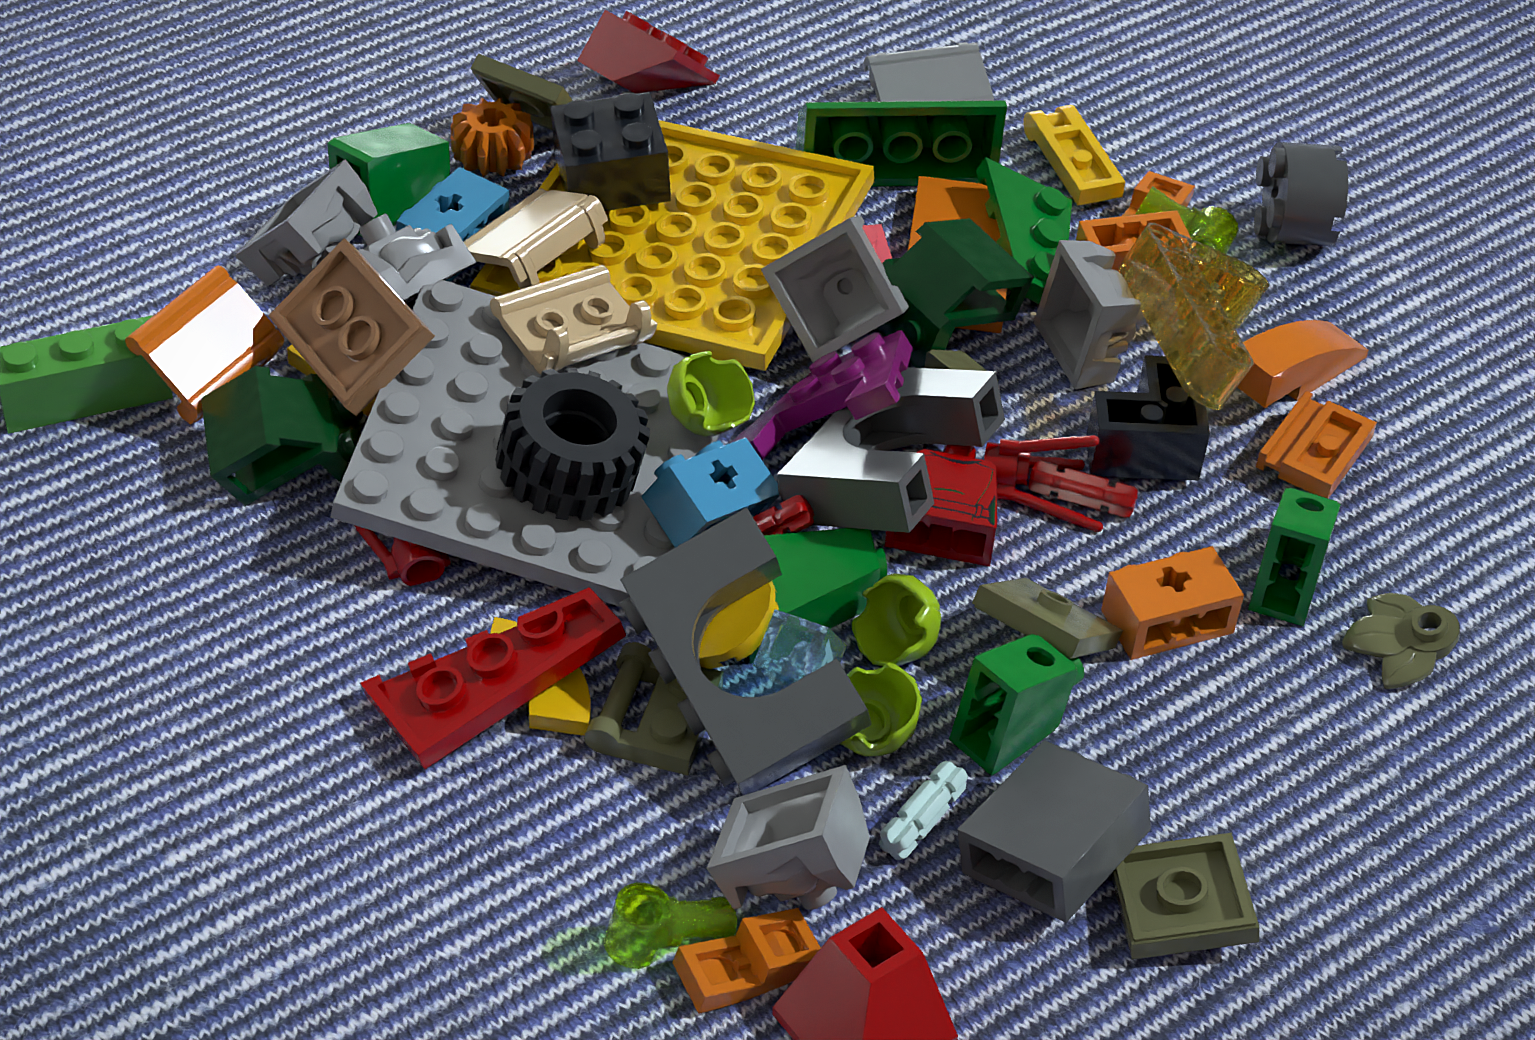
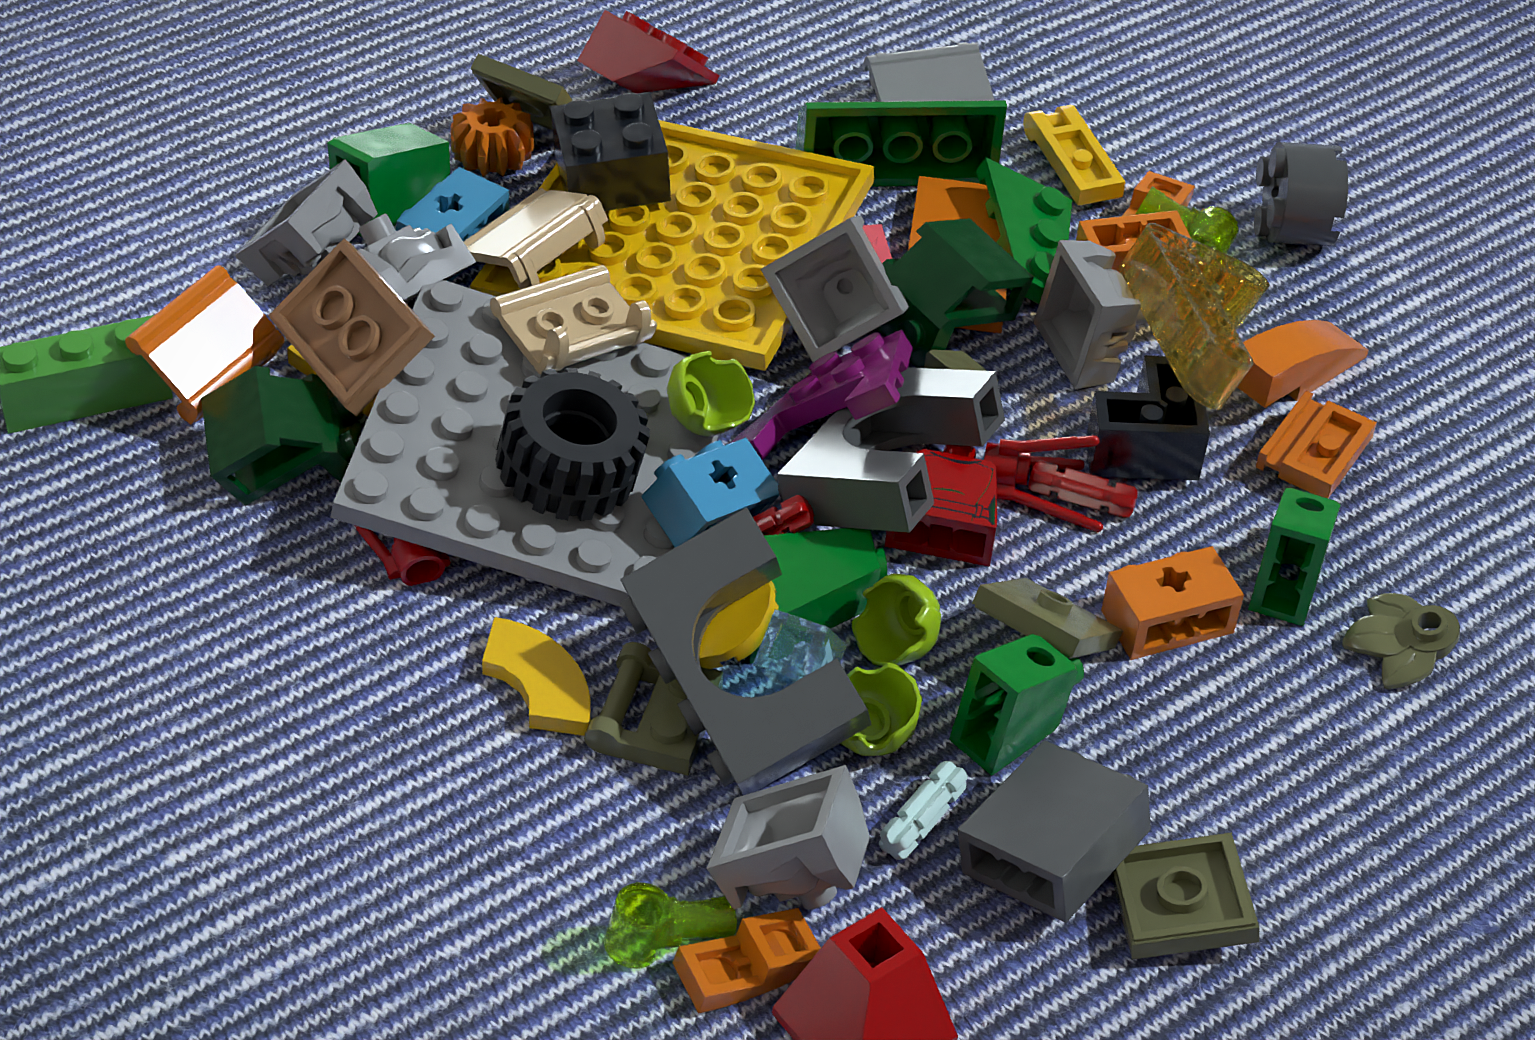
(469, 690): red wing -> none

